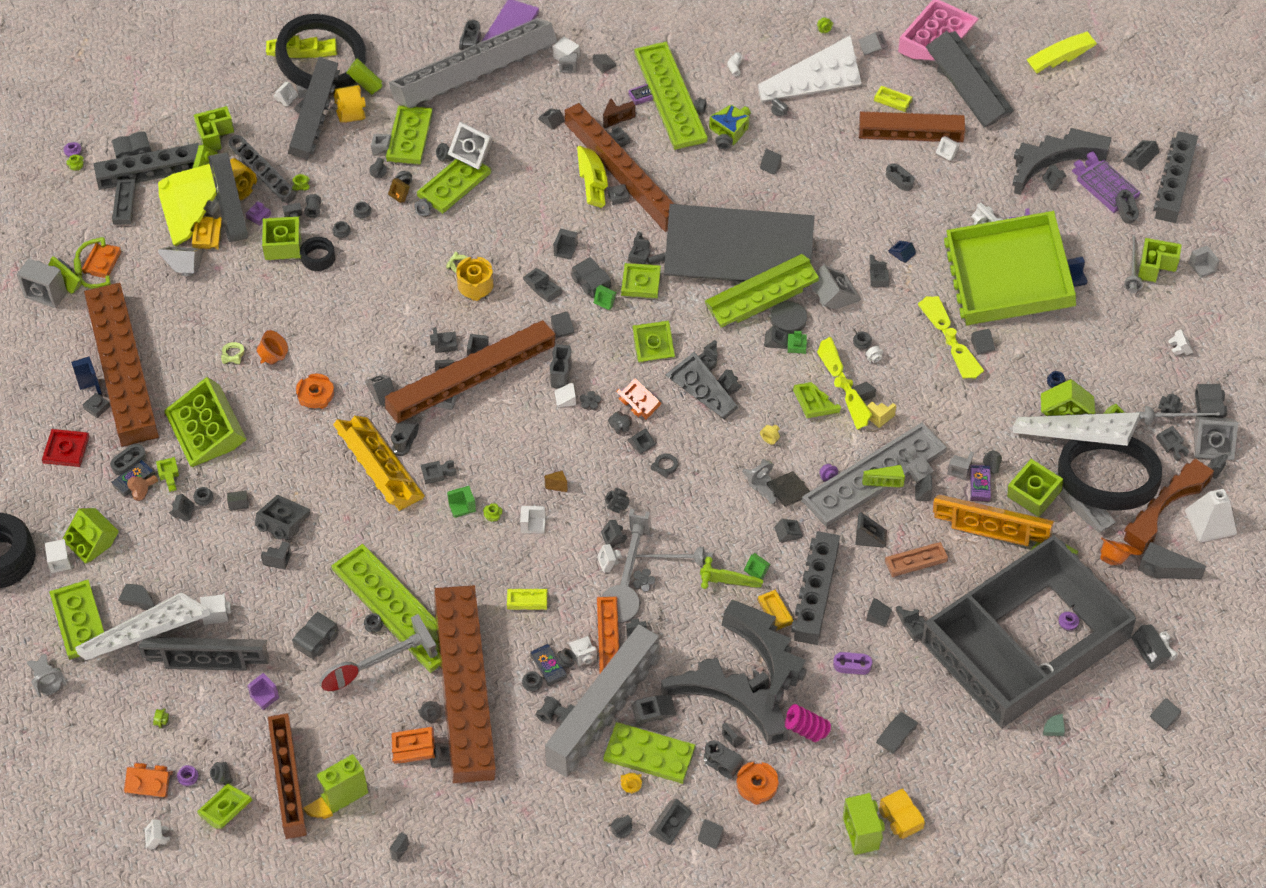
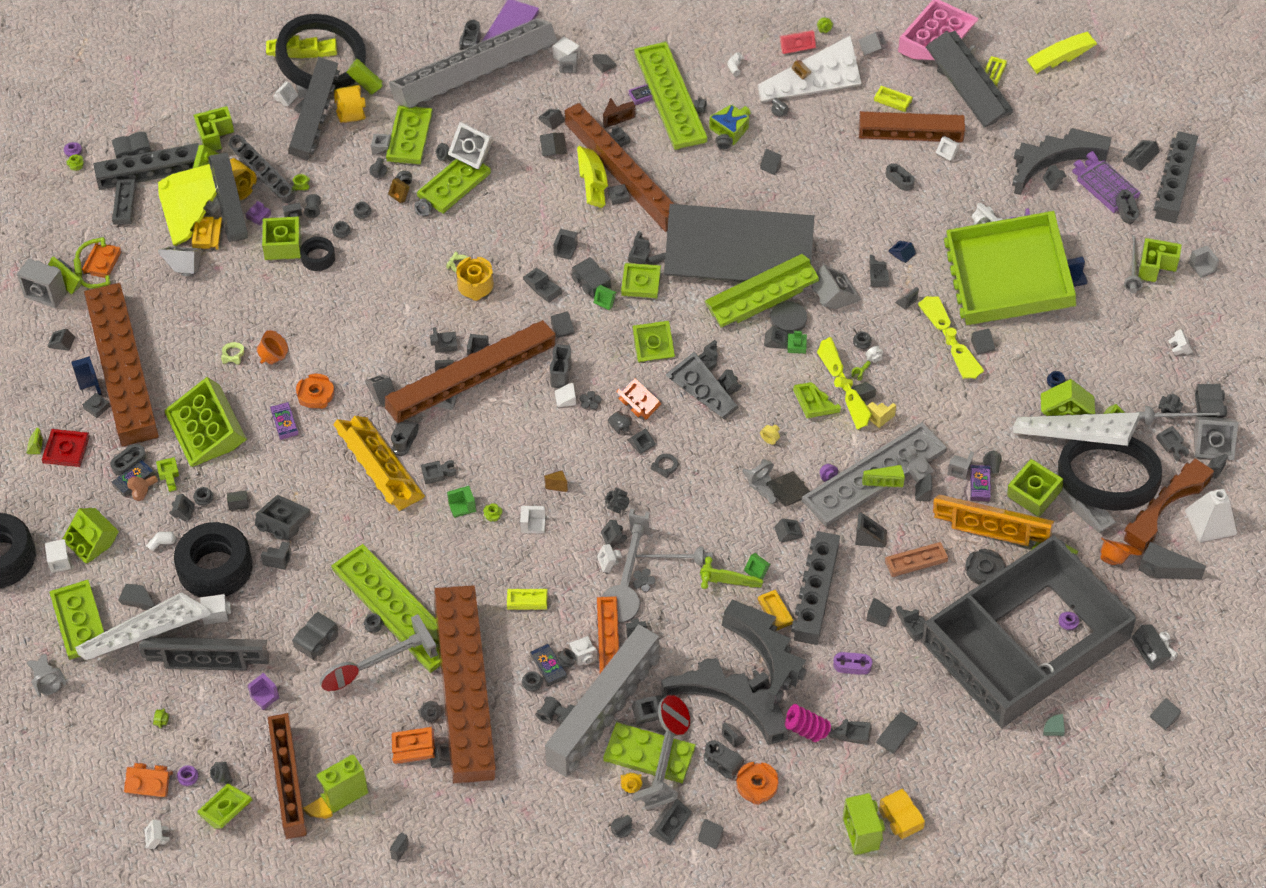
(35, 442): none -> lime slope
(61, 340): none -> dark grey slope
(161, 538): none -> white arm
(208, 539): none -> black tyre
(284, 420): none -> tile
(553, 144): none -> dark grey panel
(676, 721): none -> light grey piece
(797, 42): none -> coral plate
(801, 69): none -> pearl gold slope
(852, 732): none -> dark grey slope
(857, 370): none -> lime hand
(908, 298): none -> dark grey slope
(983, 565): none -> dark grey tile
(1001, 70): none -> neon yellow tile

